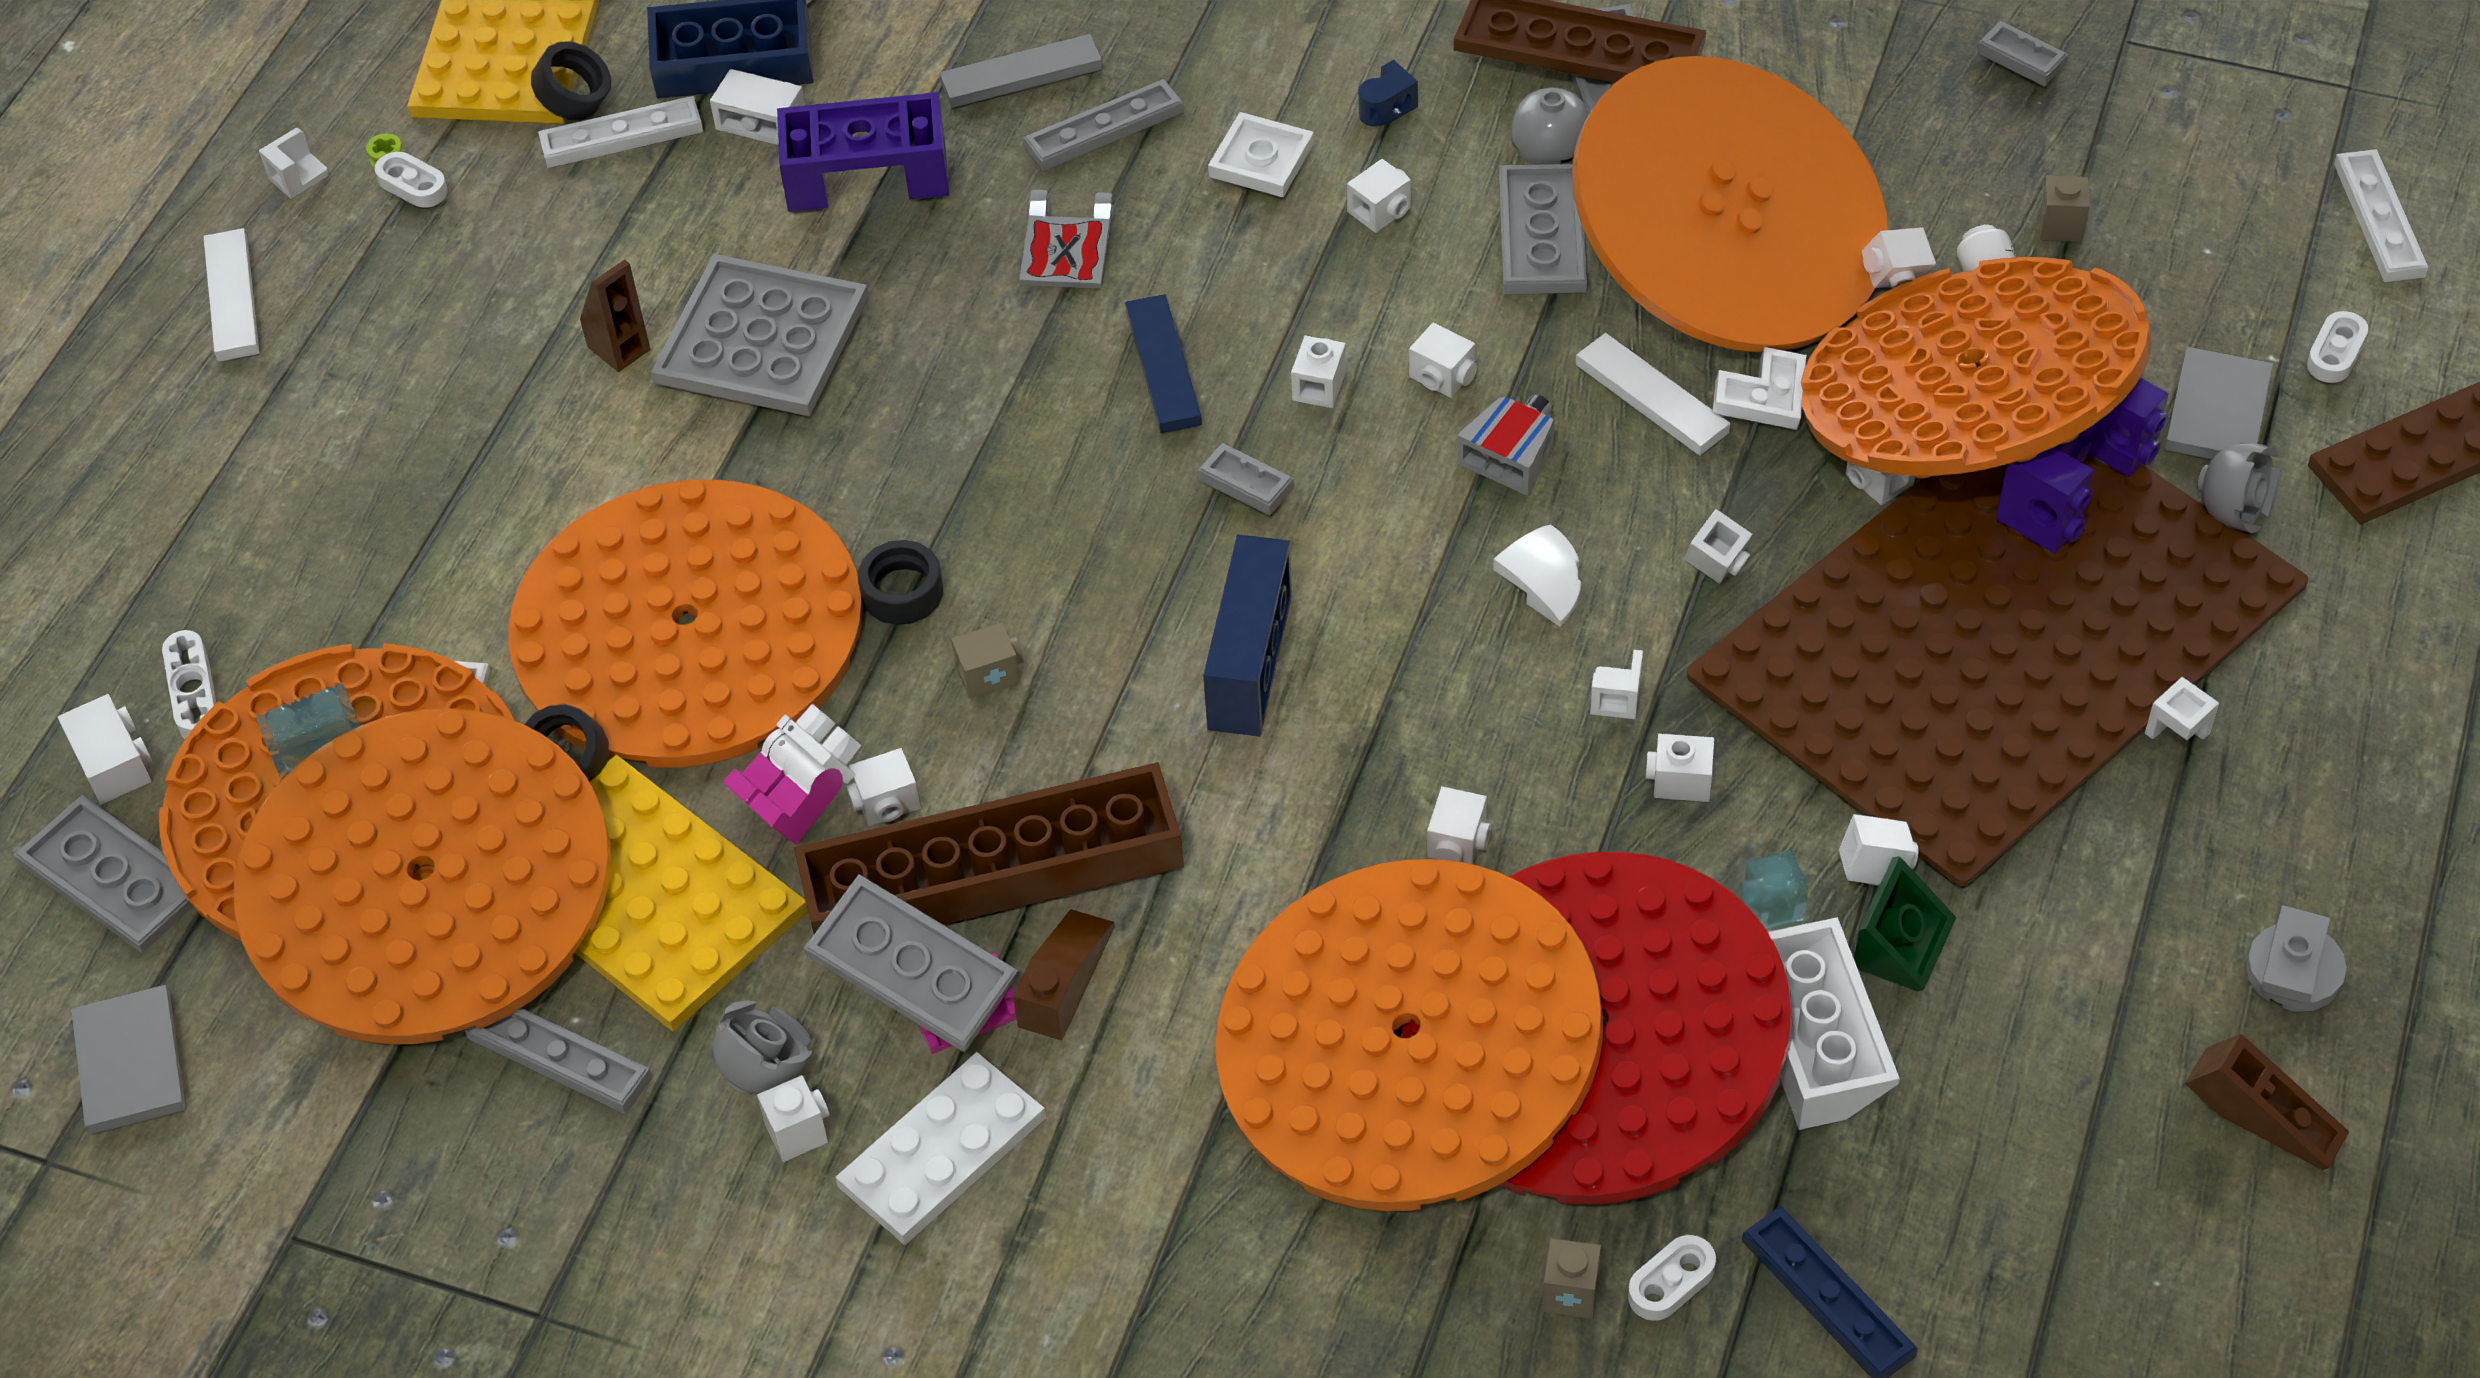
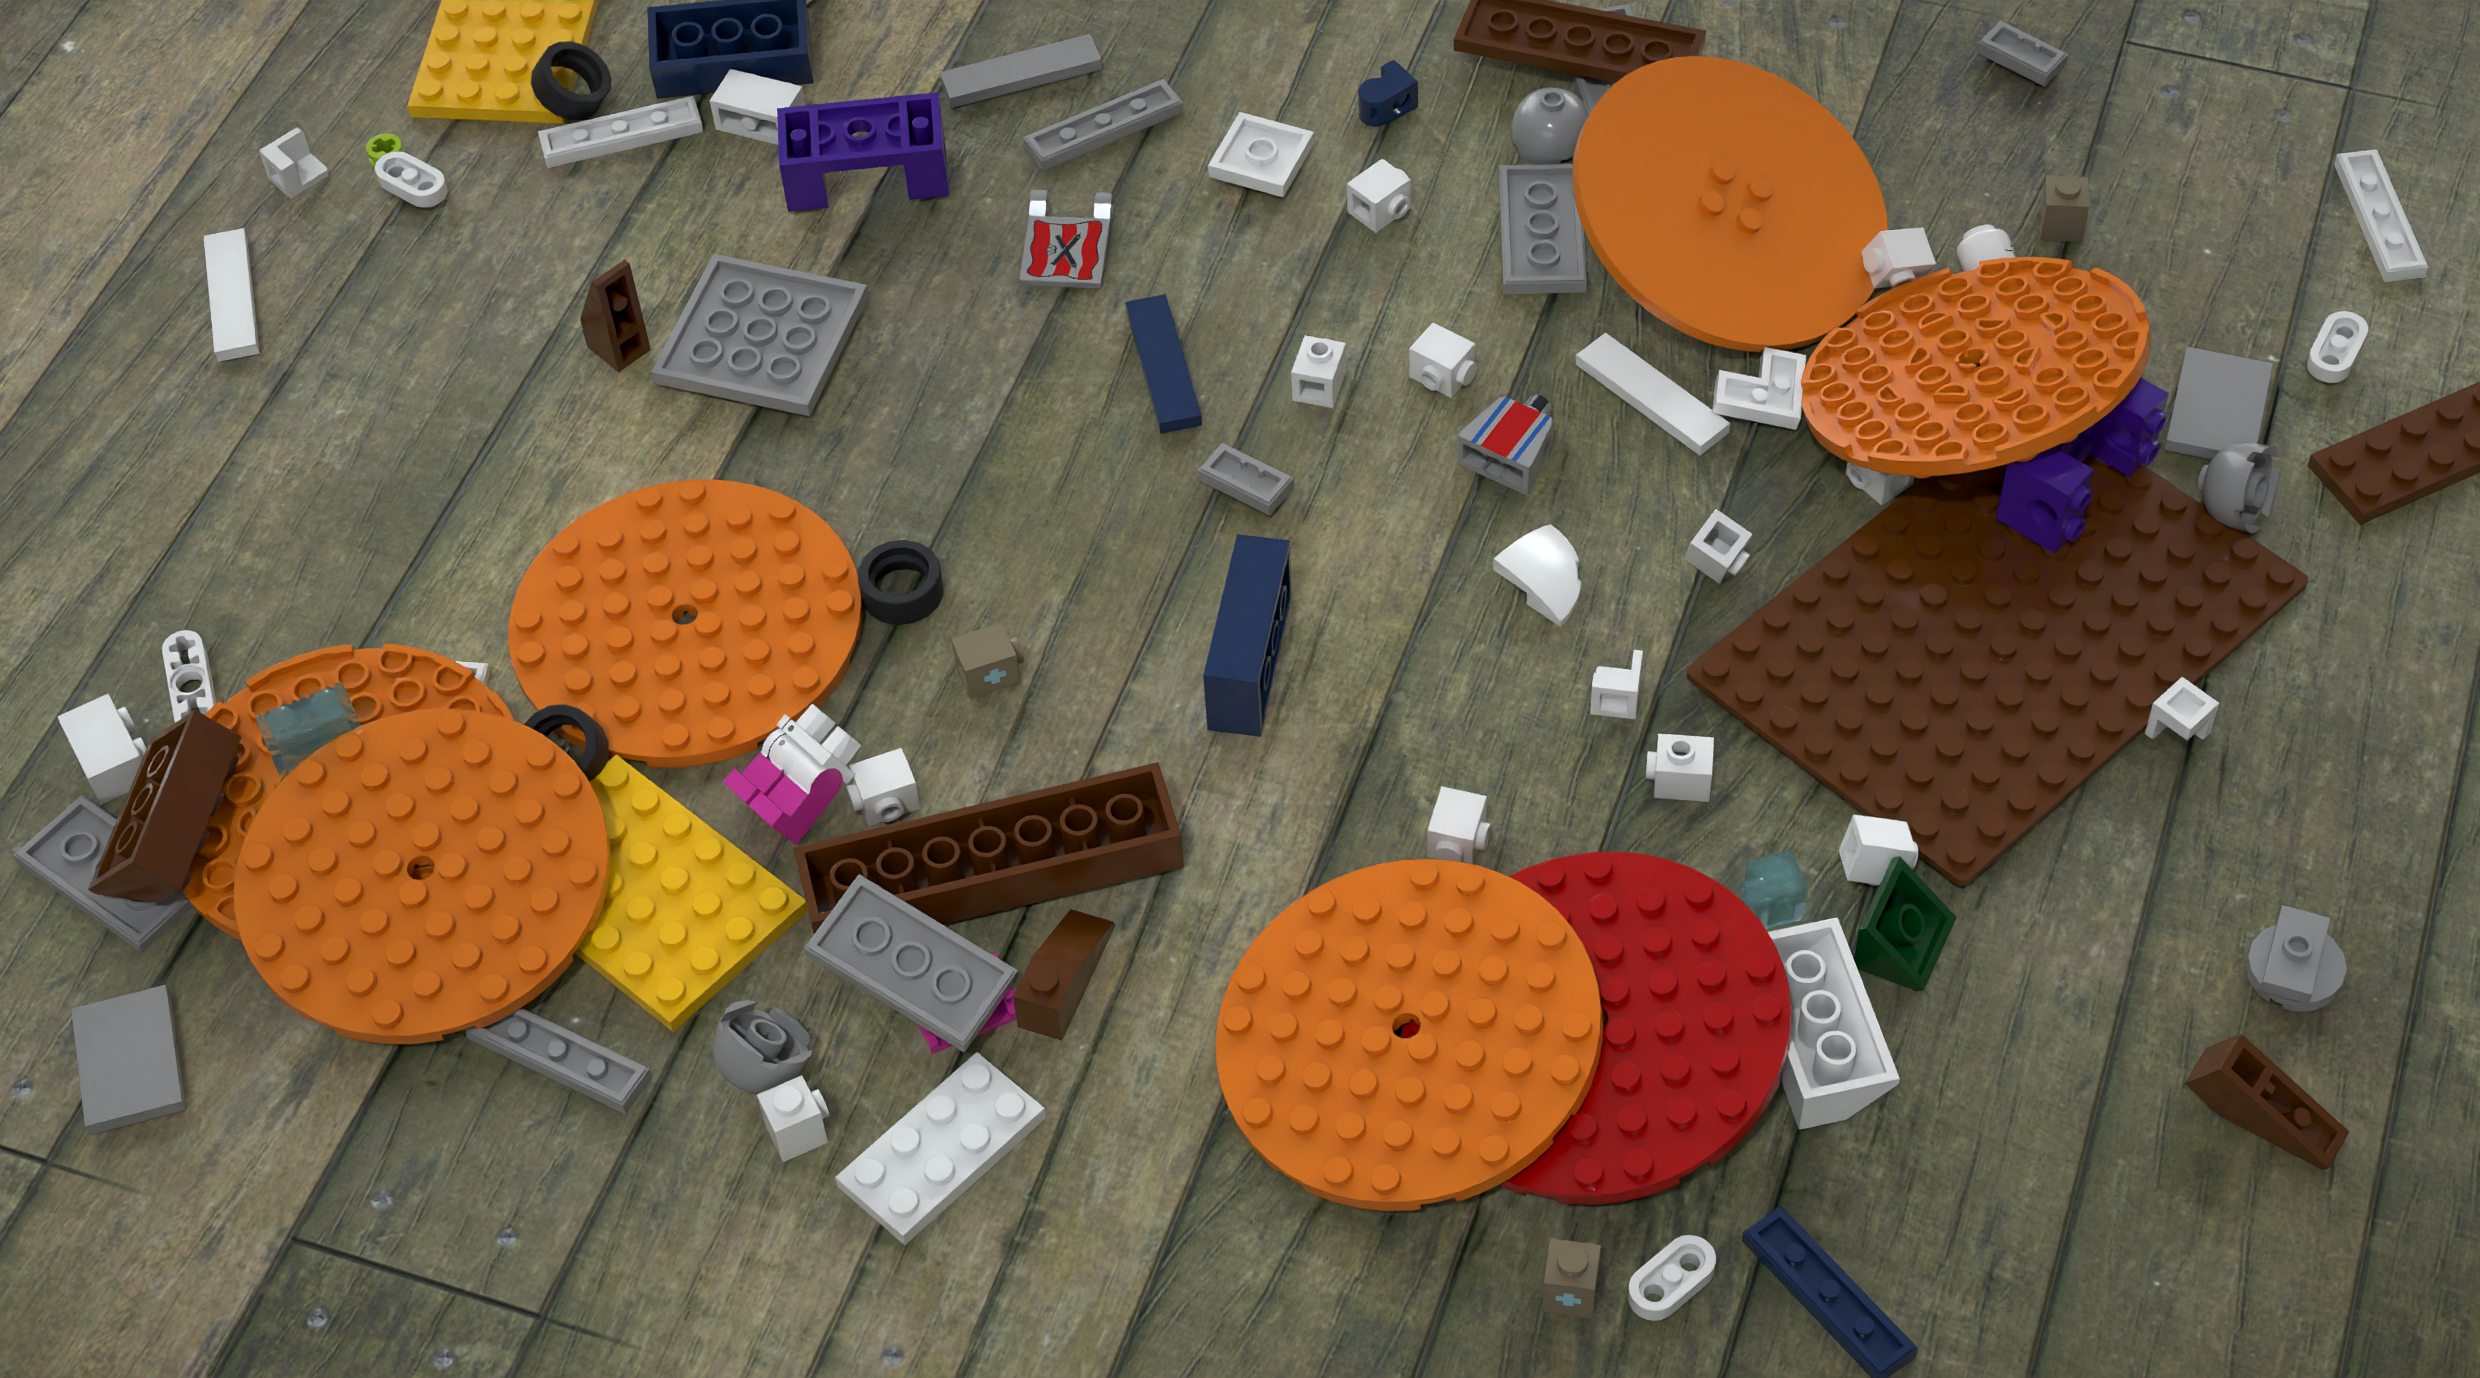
(167, 811): none -> reddish brown slope

